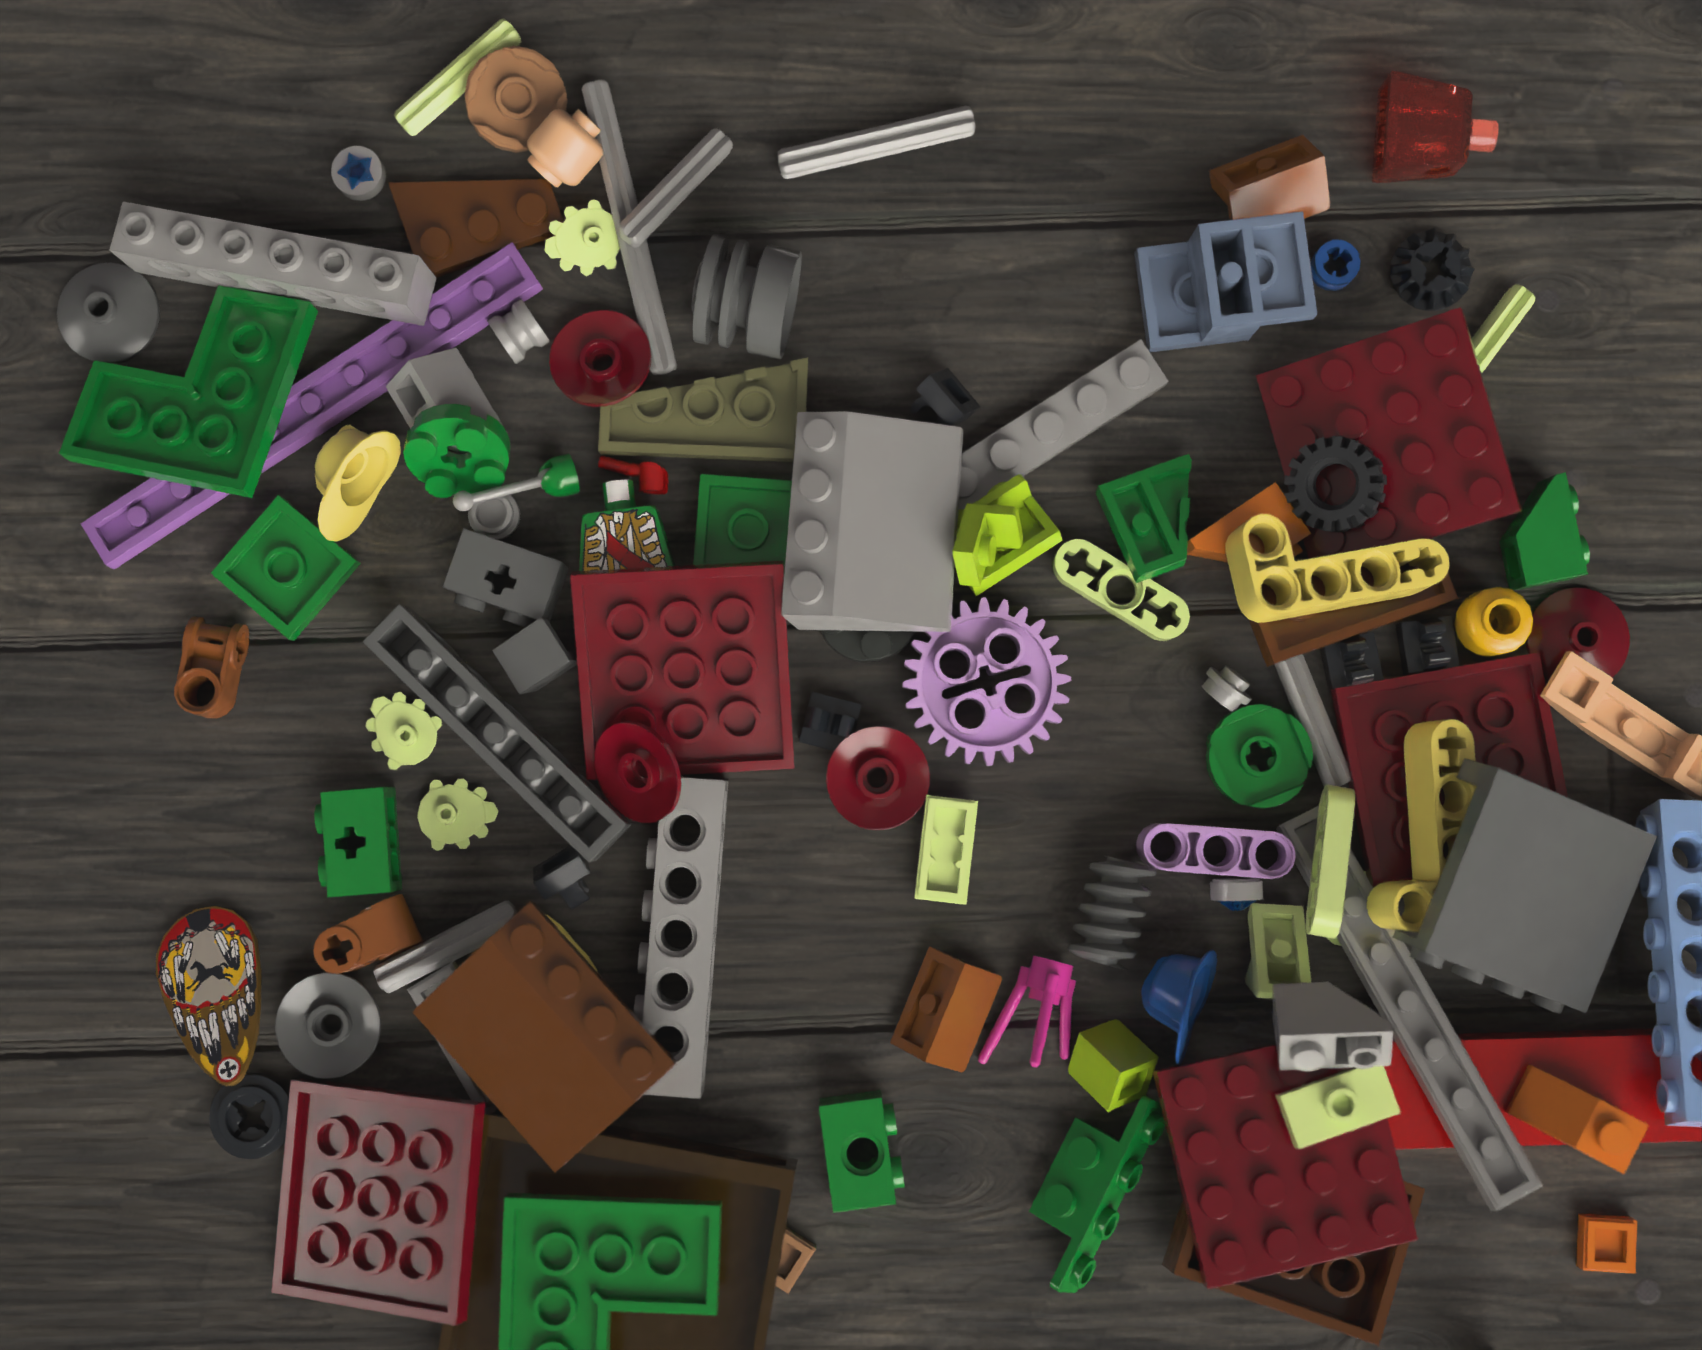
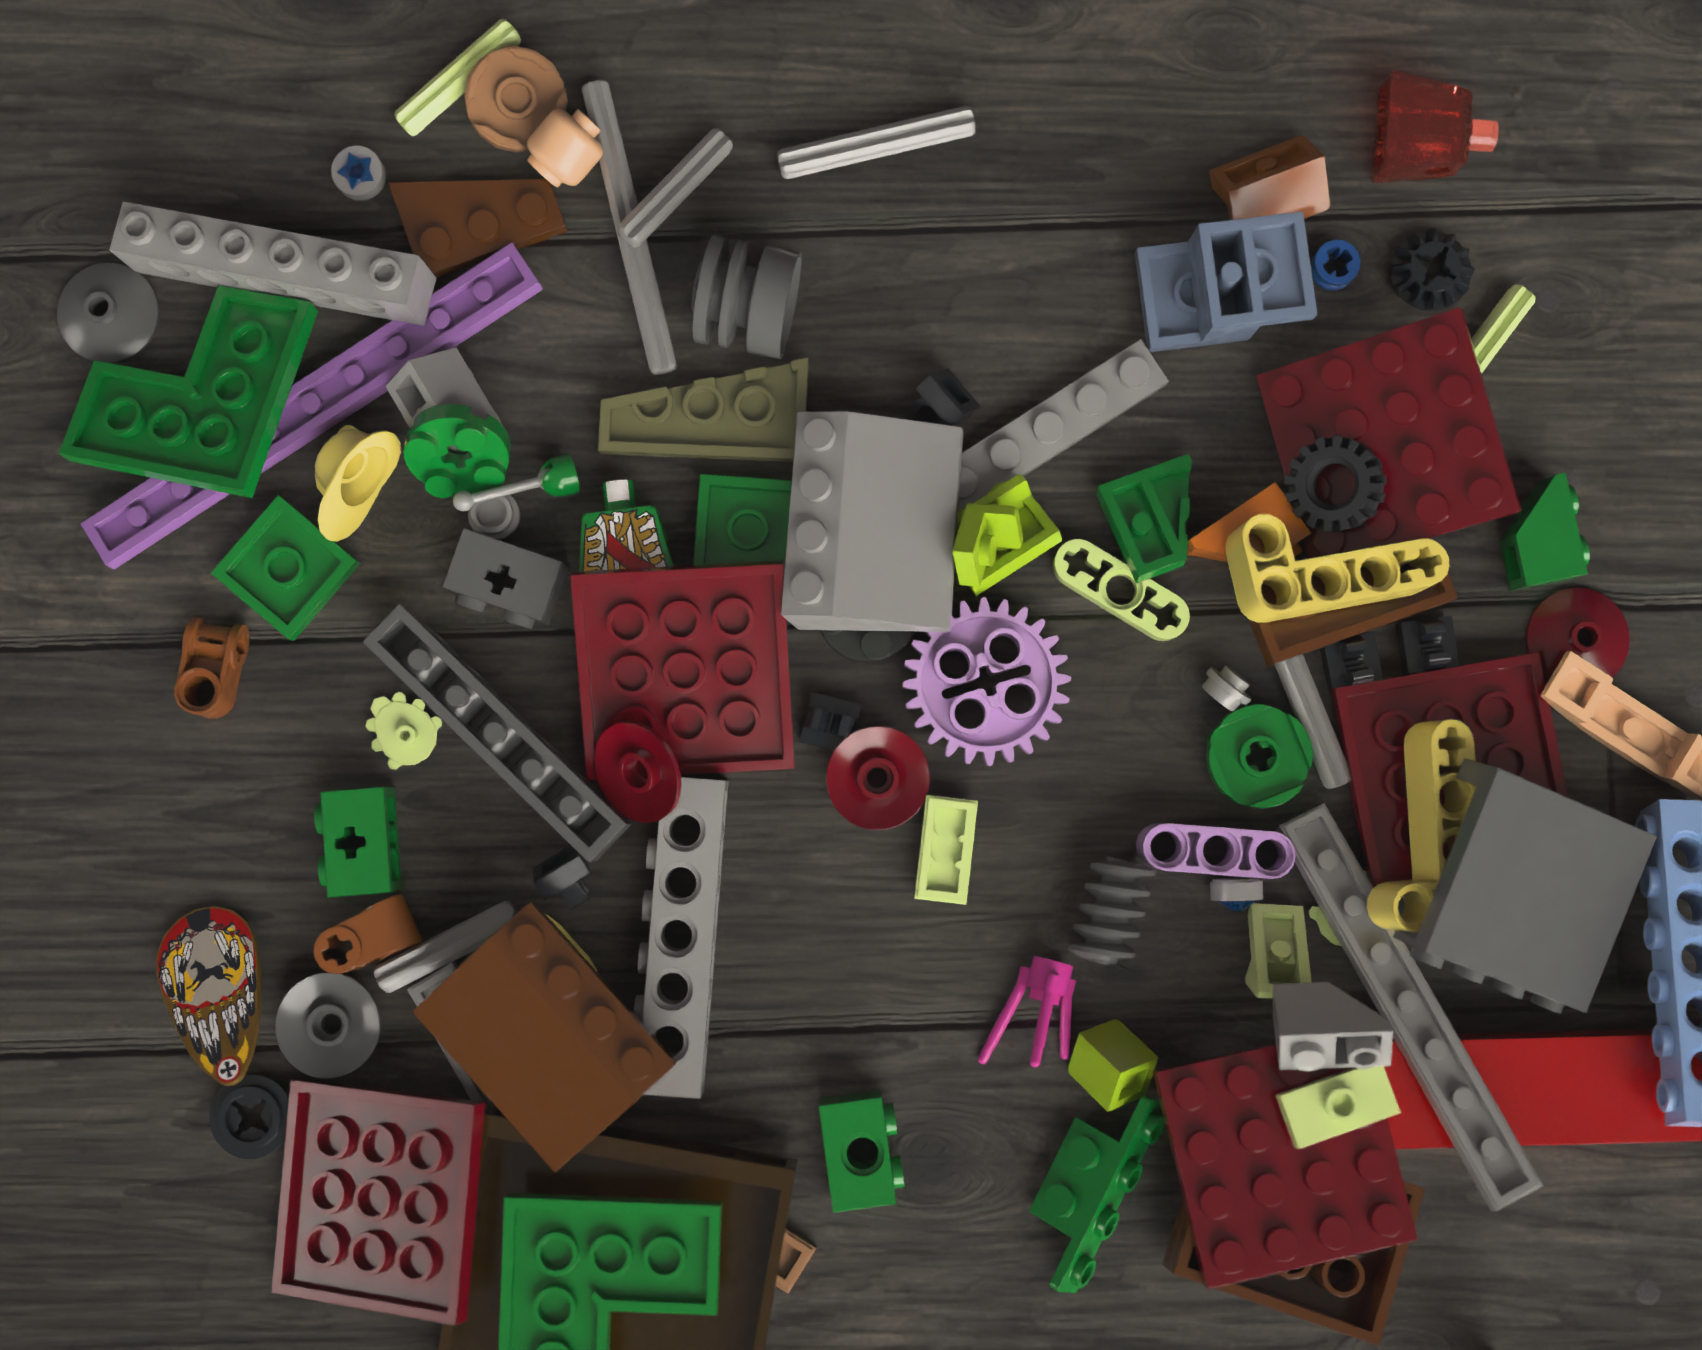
(454, 814): yellowish green piece -> none
(518, 331): light grey wheel -> none
(534, 657): dark grey panel -> none
(584, 239): yellowish green piece -> none
(594, 339): dark red dish -> none
(652, 477): red hand -> none
(946, 1010): dark orange panel -> none
(1177, 993): blue piece -> none
(1330, 861): yellowish green beam -> none
(1509, 618): yellow head -> none
(1577, 1118): orange slope -> none
(1606, 1243): orange tile -> none

